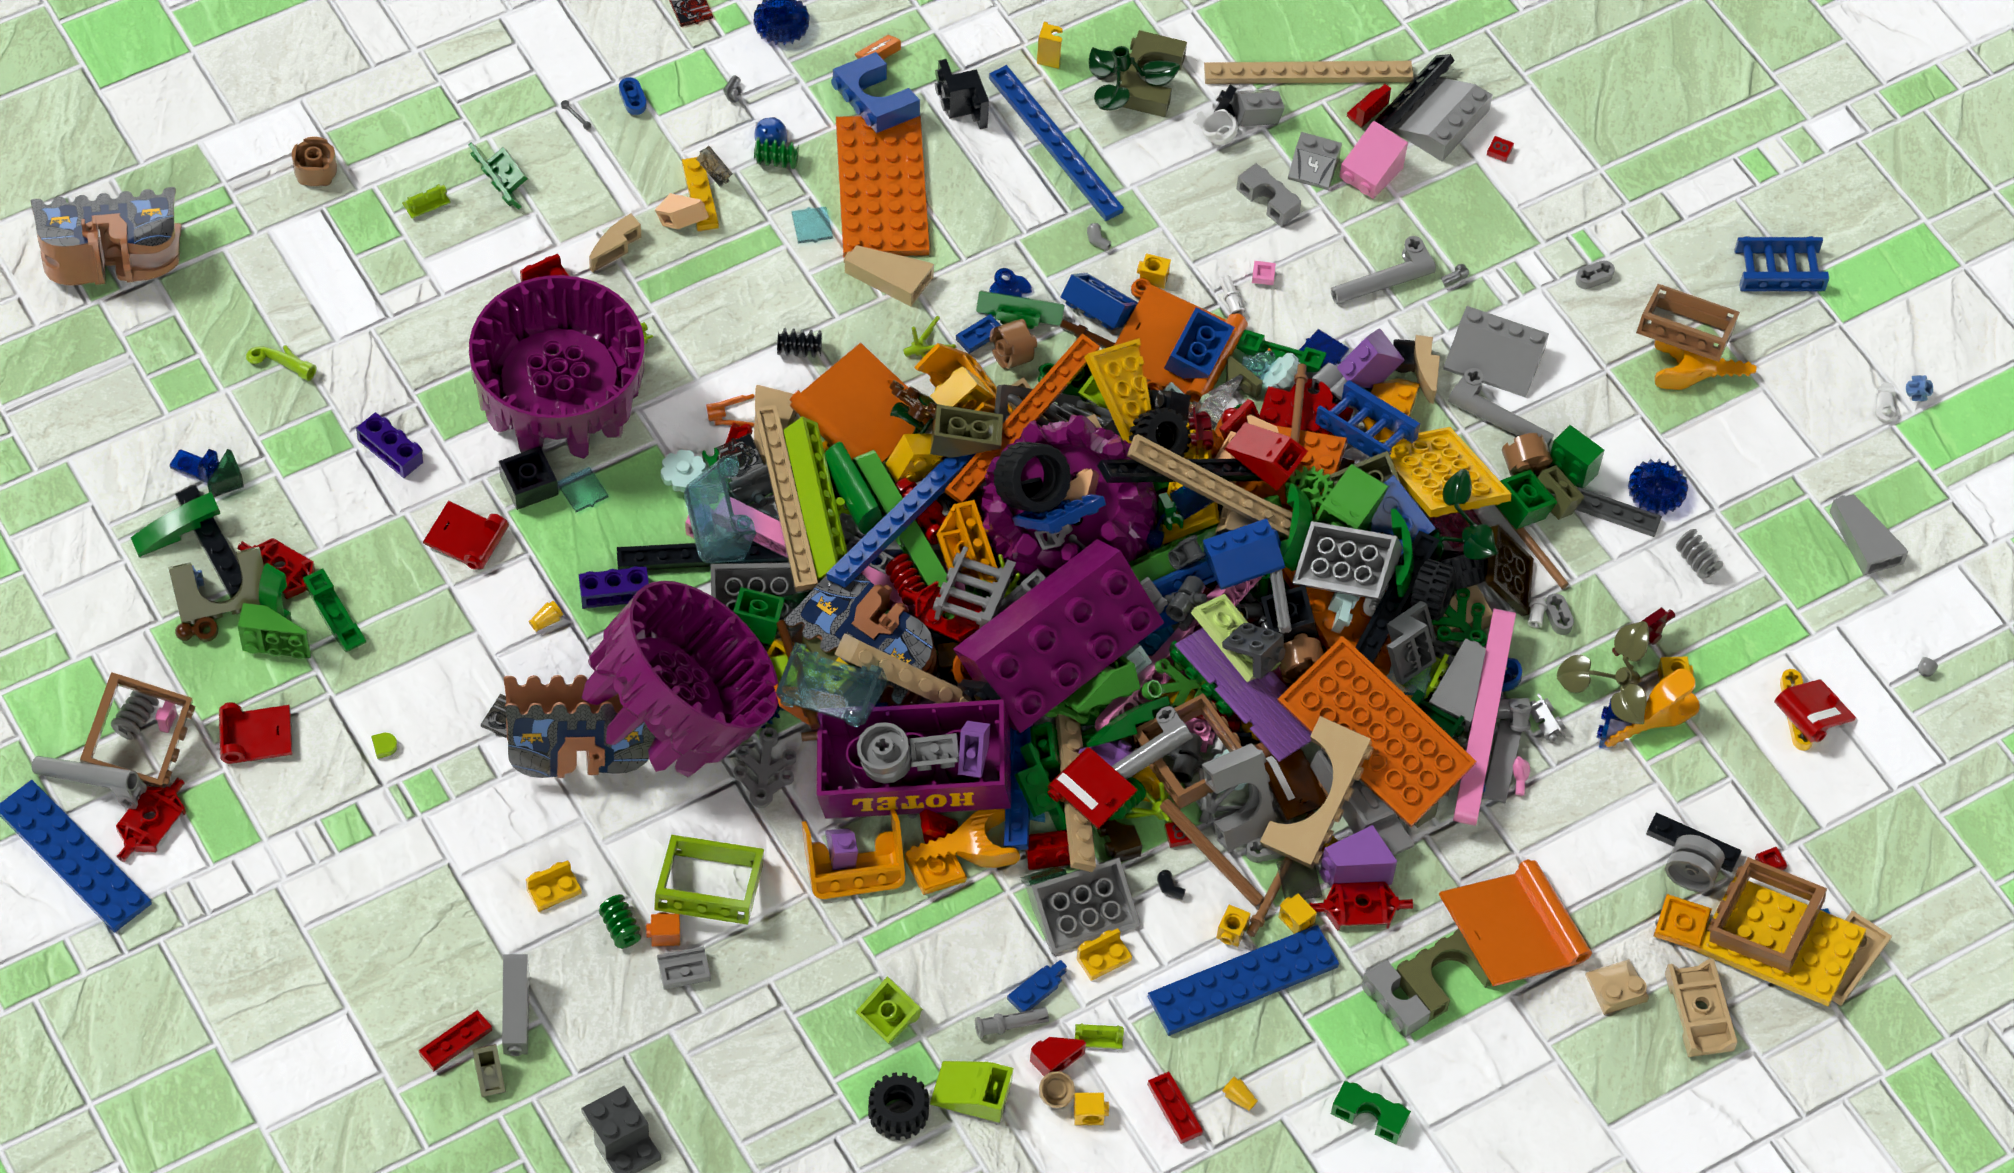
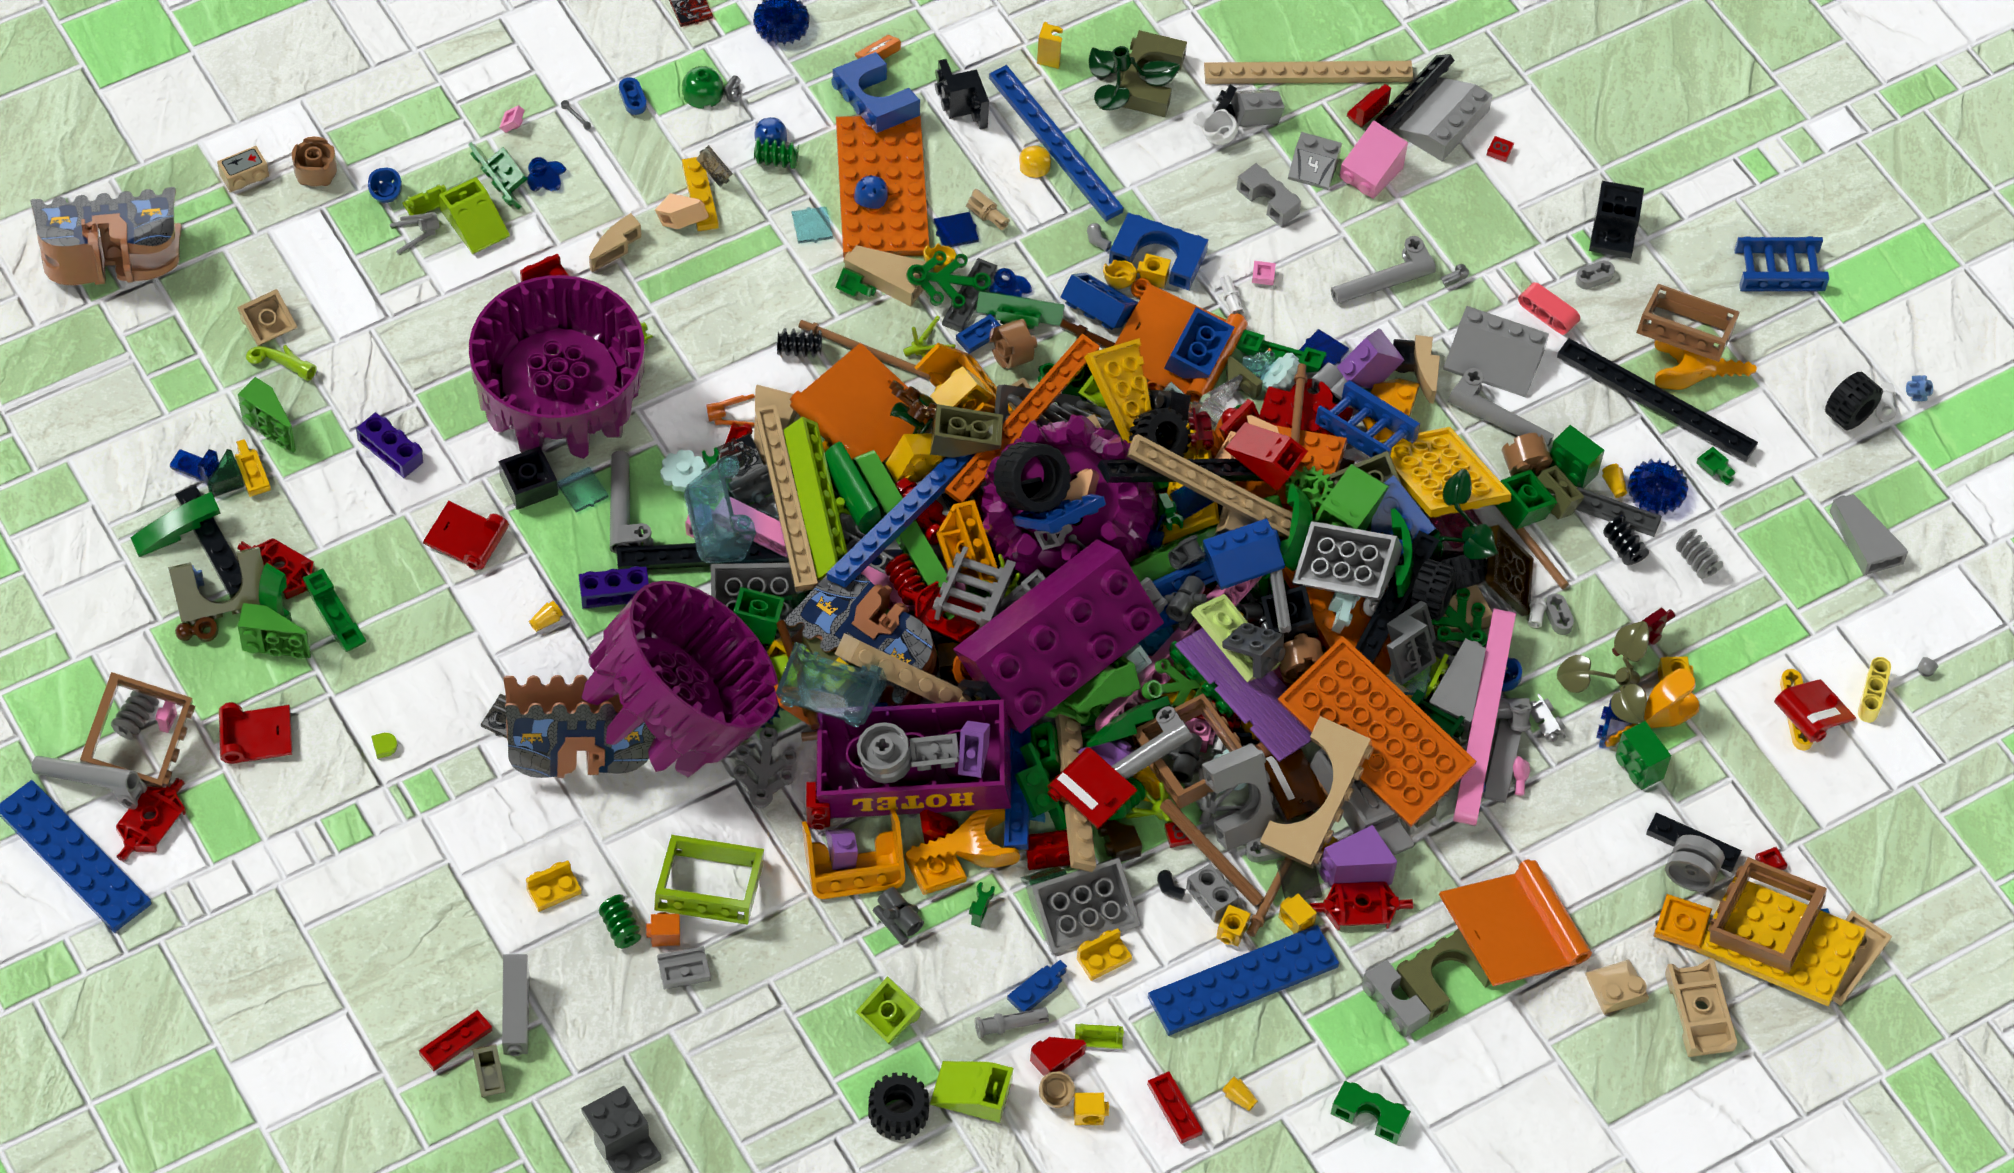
(243, 168): none -> tan brick
(251, 470): none -> yellow hinge
(264, 412): none -> bright green slope
(266, 317): none -> tan slope
(385, 191): none -> blue helmet
(426, 222): none -> light grey plant
(473, 215): none -> lime slope
(512, 119): none -> bright pink plate
(546, 176): none -> clear blue plate
(621, 531): none -> light grey axle
(702, 87): none -> green cylinder
(817, 813): none -> red bracket
(851, 344): none -> medium nougat bar
(852, 283): none -> green plate
(871, 192): none -> blue helmet
(898, 915): none -> dark grey pin
(928, 253): none -> yellow hair
(944, 279): none -> green plant
(956, 230): none -> clear blue piece
(958, 318): none -> dark grey tile
(979, 908): none -> green plate
(986, 209): none -> tan arm
(1034, 161): none -> yellow hair
(1119, 274): none -> yellow hair
(1139, 232): none -> blue arch
(1208, 894): none -> light grey brick
(1549, 308): none -> coral beam
(1614, 478): none -> yellow cone
(1616, 219): none -> black bracket
(1624, 542): none -> black piece
(1643, 755): none -> green brick
(1657, 399): none -> black plate
(1716, 463): none -> green plate
(1853, 400): none -> black tyre
(1877, 681): none -> light yellow beam

